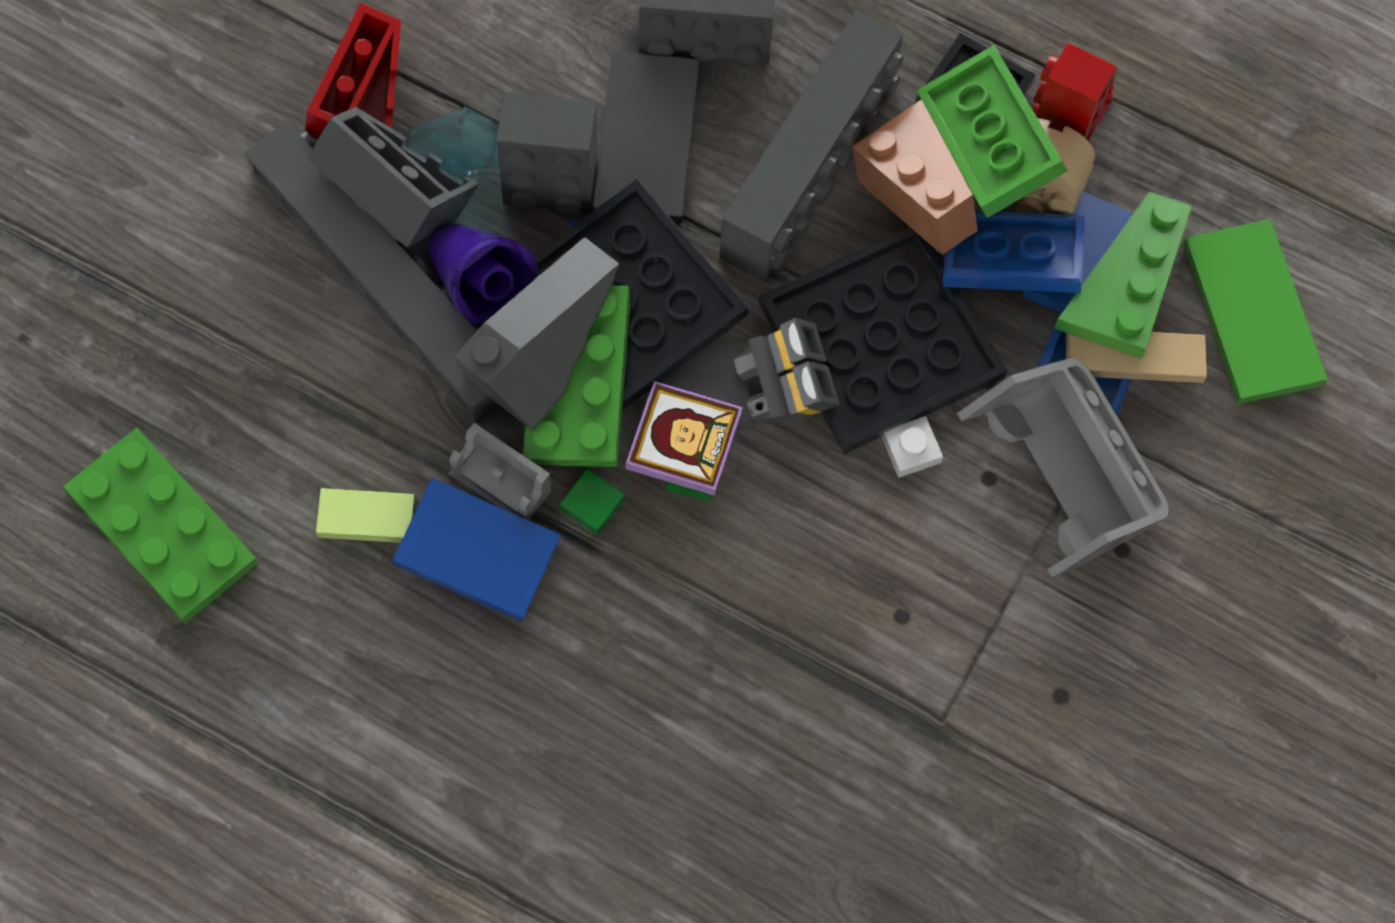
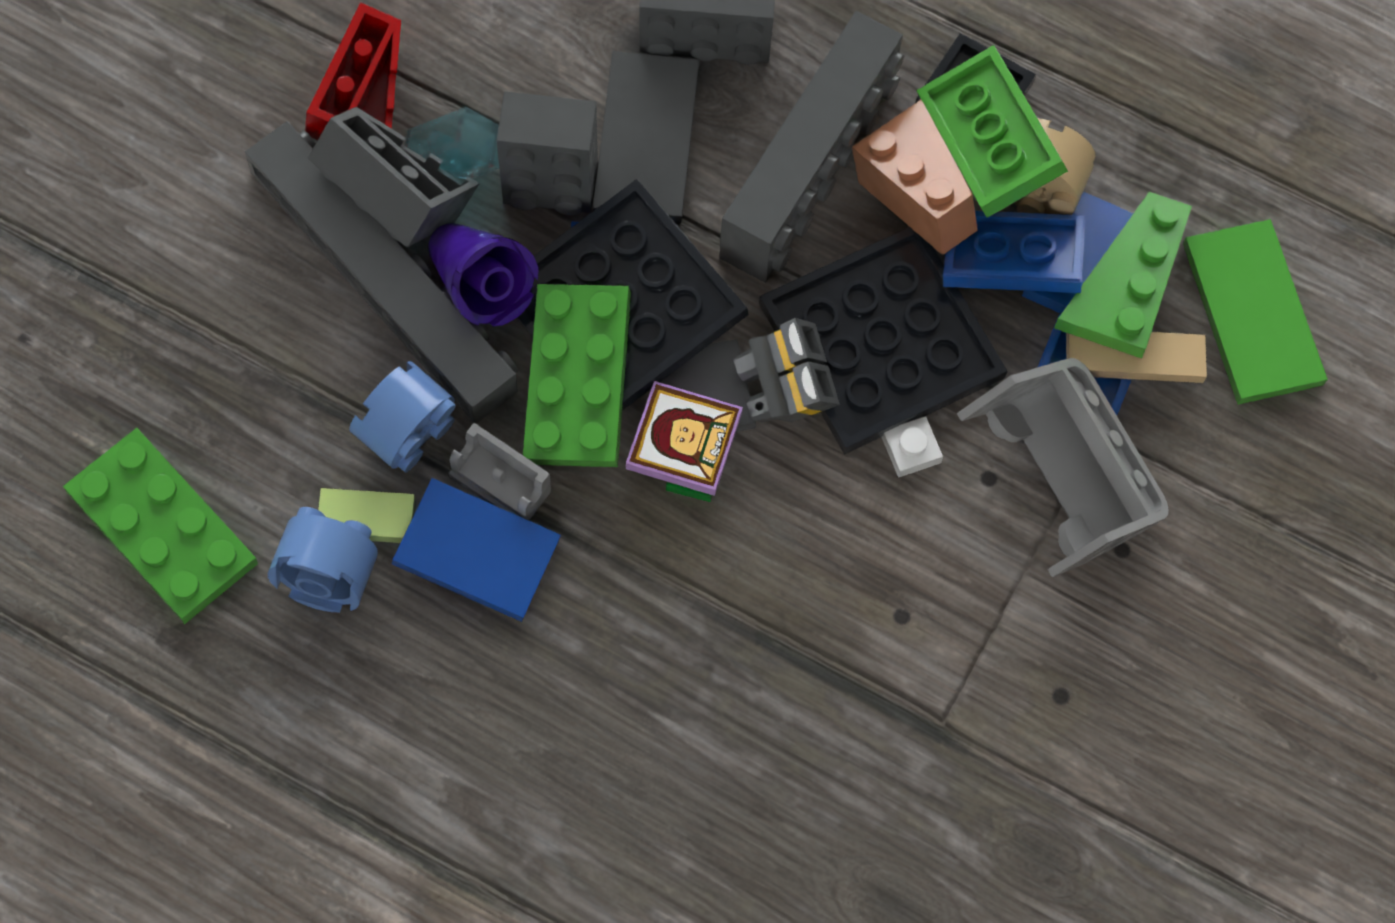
(323, 560): none -> medium blue brick
(403, 416): none -> medium blue brick
(535, 339): dark grey wedge -> none
(592, 502): green tile -> none
(1075, 90): red wedge -> none

